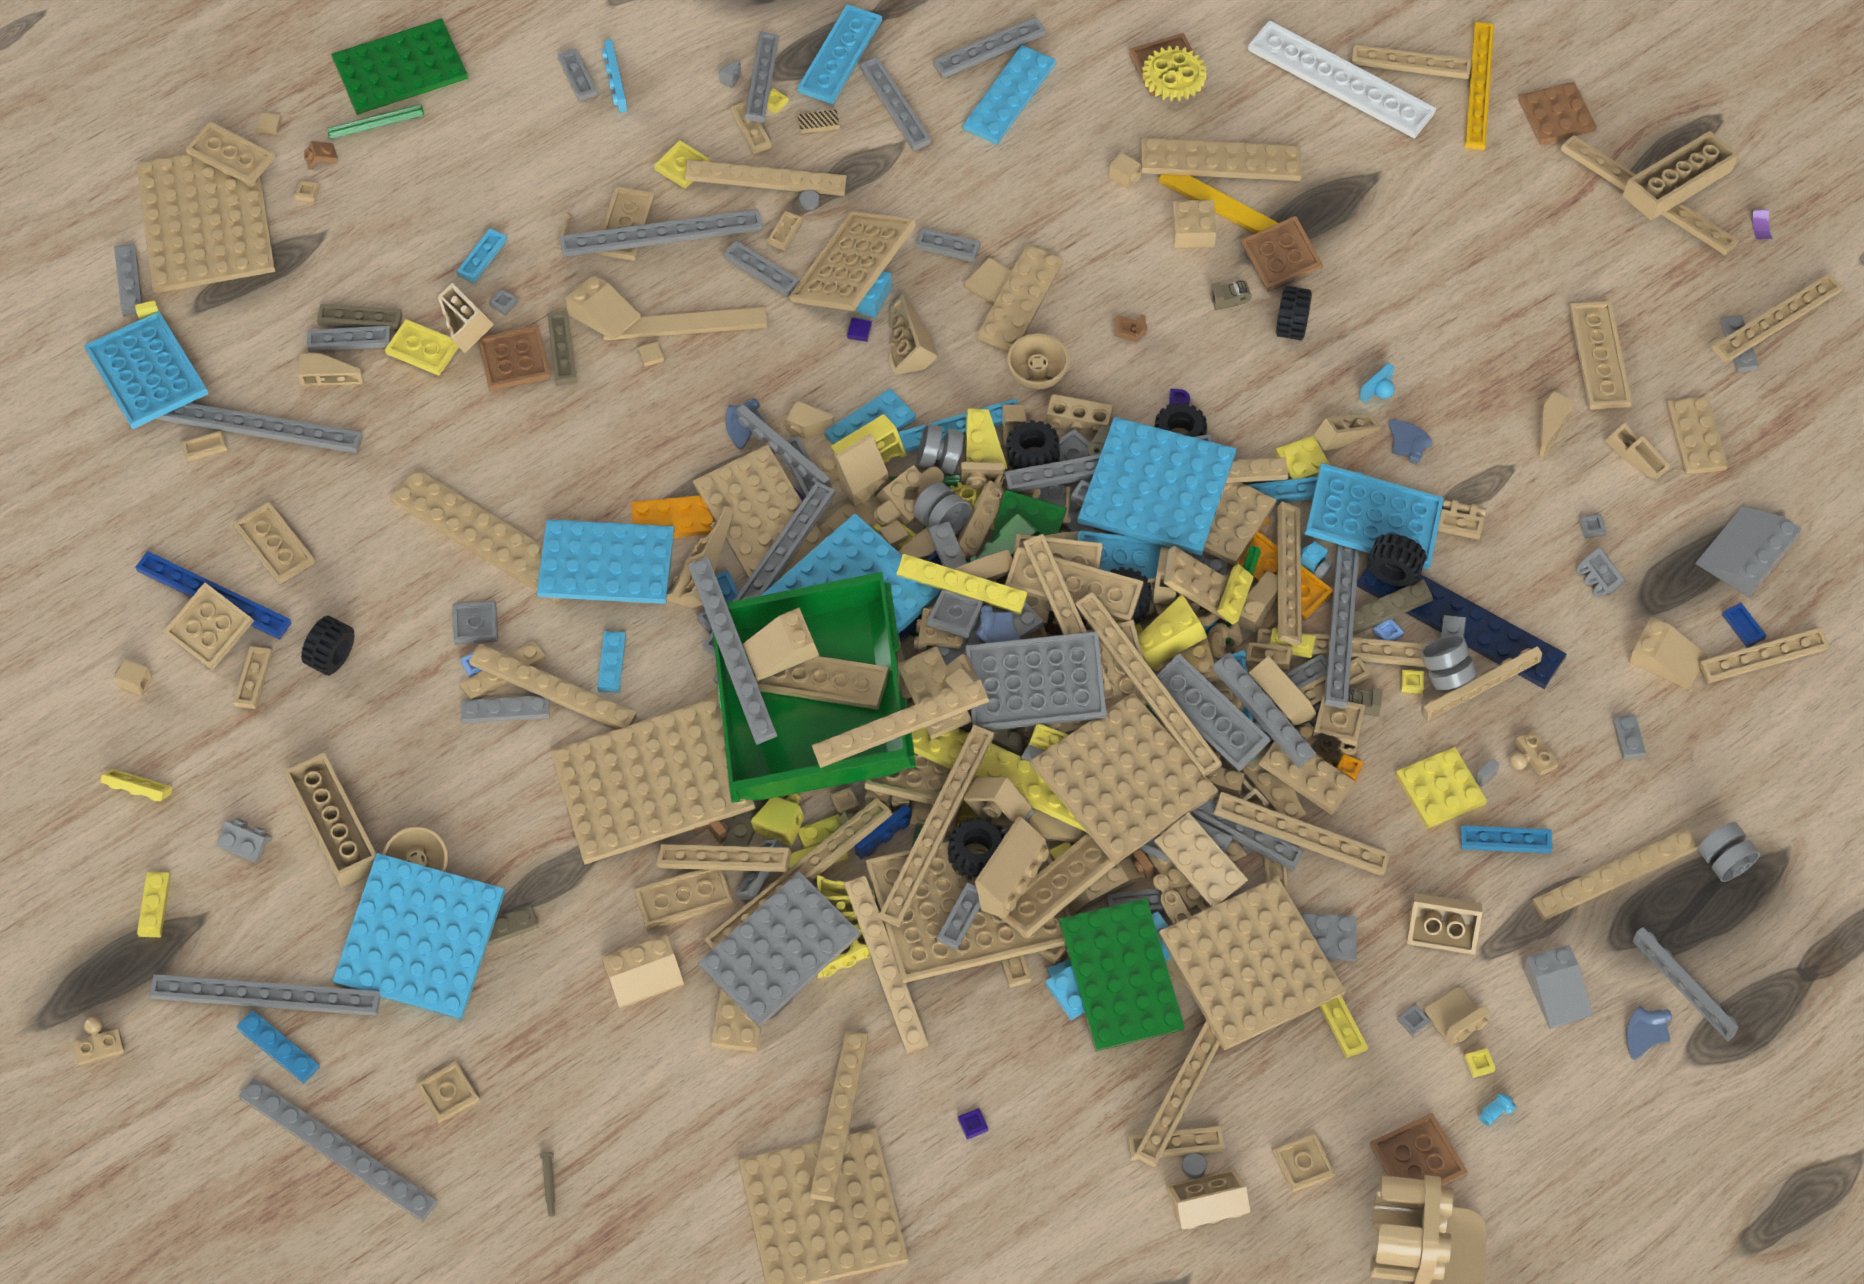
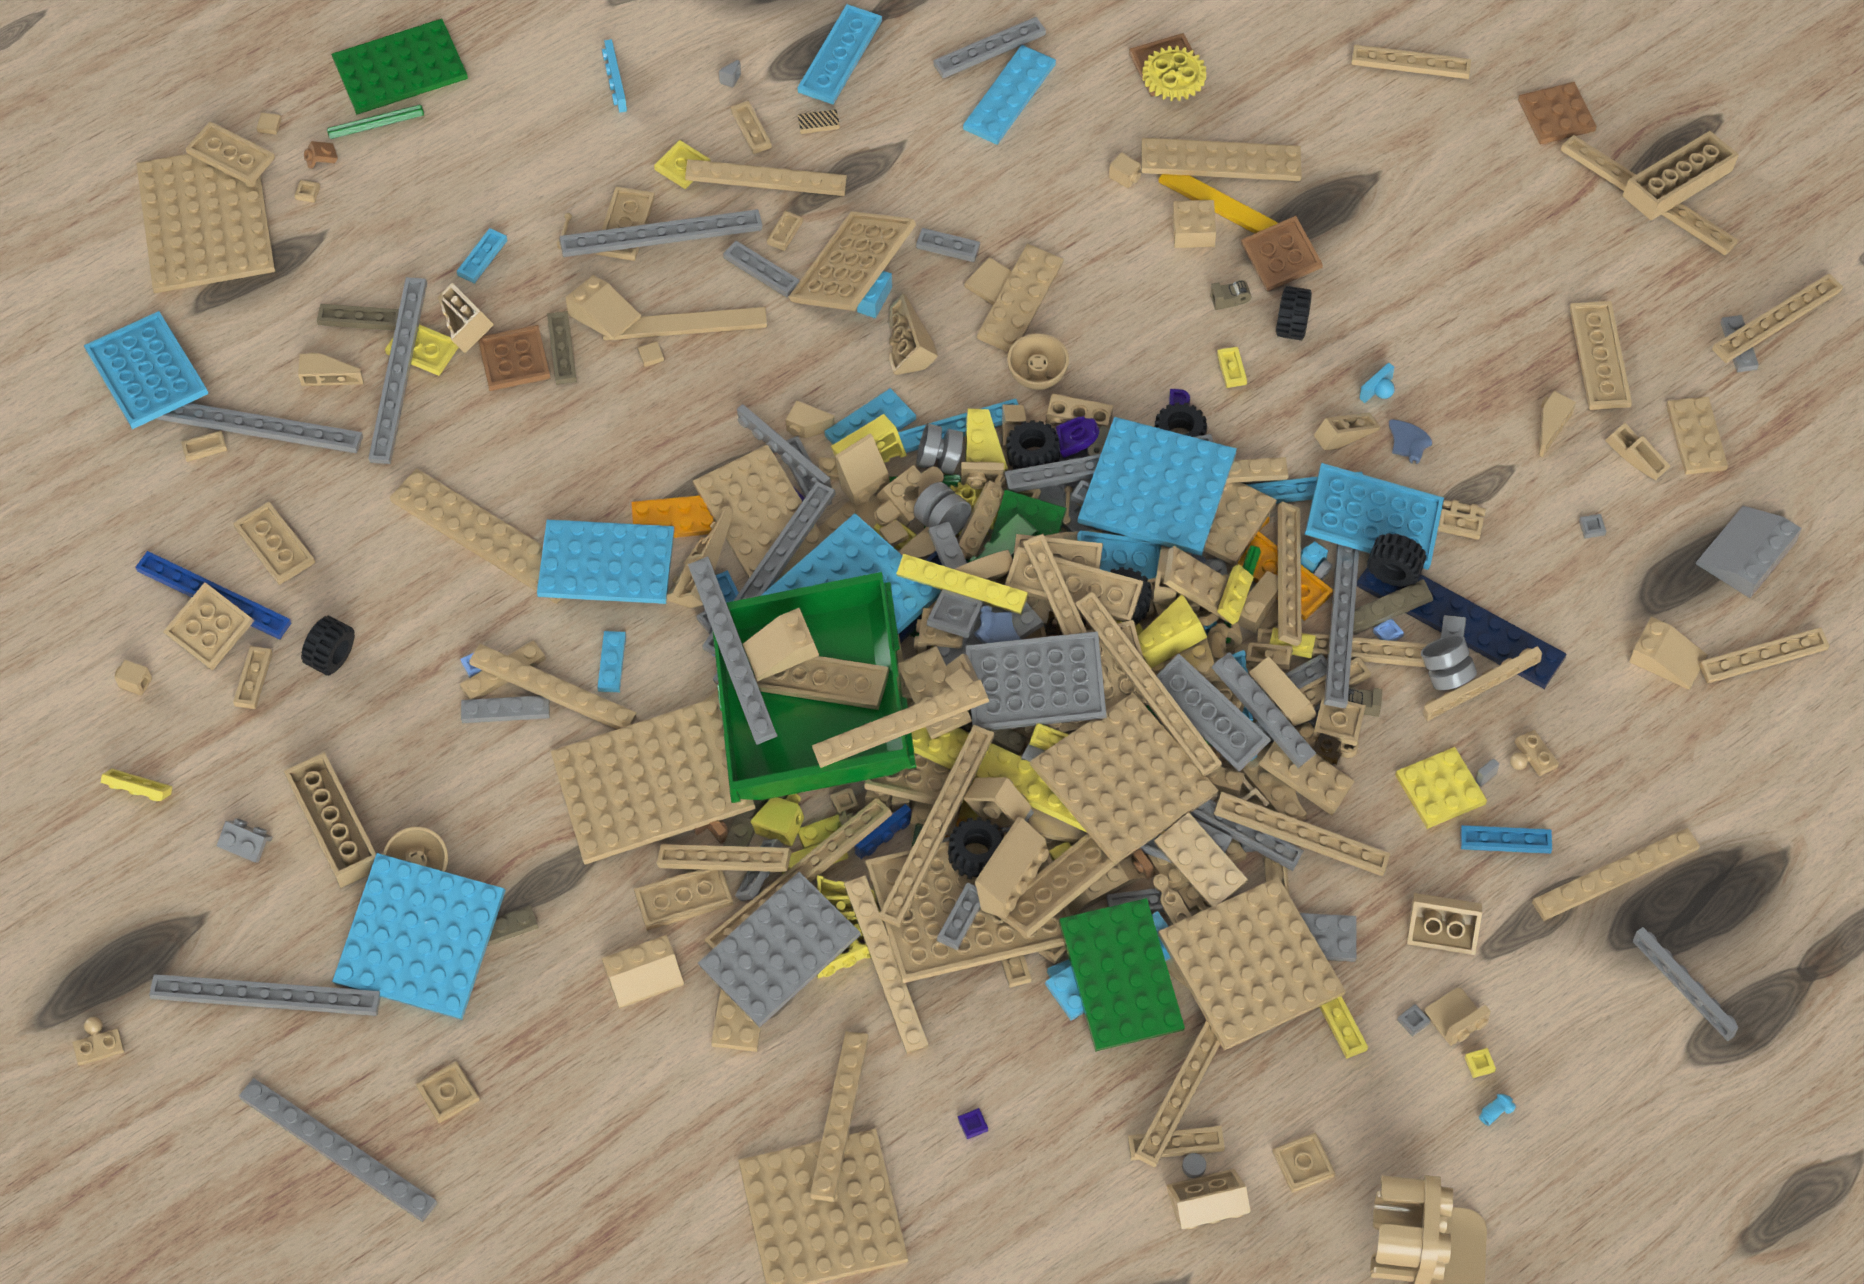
(128, 278): light grey plate -> none
(146, 309): light yellow tile -> none
(154, 904): light yellow plate -> none
(278, 1047): dark azure plate -> none
(348, 338): light grey plate -> none
(398, 371): none -> light grey plate
(475, 622): light grey tile -> none
(503, 302): light grey tile -> none
(548, 1181): dark tan piece -> none
(577, 75): light grey plate -> none
(737, 433): sand blue arm -> none
(761, 77): light grey plate -> none
(776, 100): light yellow tile -> none
(809, 199): light grey tile -> none
(859, 329): dark purple tile -> none
(895, 103): light grey plate -> none
(1077, 435): none -> dark purple tile
(1130, 328): medium nougat bracket -> none
(1232, 367): none -> light yellow plate
(1302, 458): light yellow plate -> none
(1342, 79): white plate -> none
(1350, 766): light orange tile -> none
(1412, 681): light yellow tile -> none
(1419, 1151): medium nougat plate -> none
(1479, 86): yellow tile -> none
(1558, 986): light grey slope -> none
(1601, 571): light grey plate -> none
(1629, 737): light grey plate -> none
(1647, 1030): sand blue arm -> none
(1728, 851): light grey wheel -> none
(1744, 625): blue tile -> none
(1761, 224): medium lavender sticker -> none

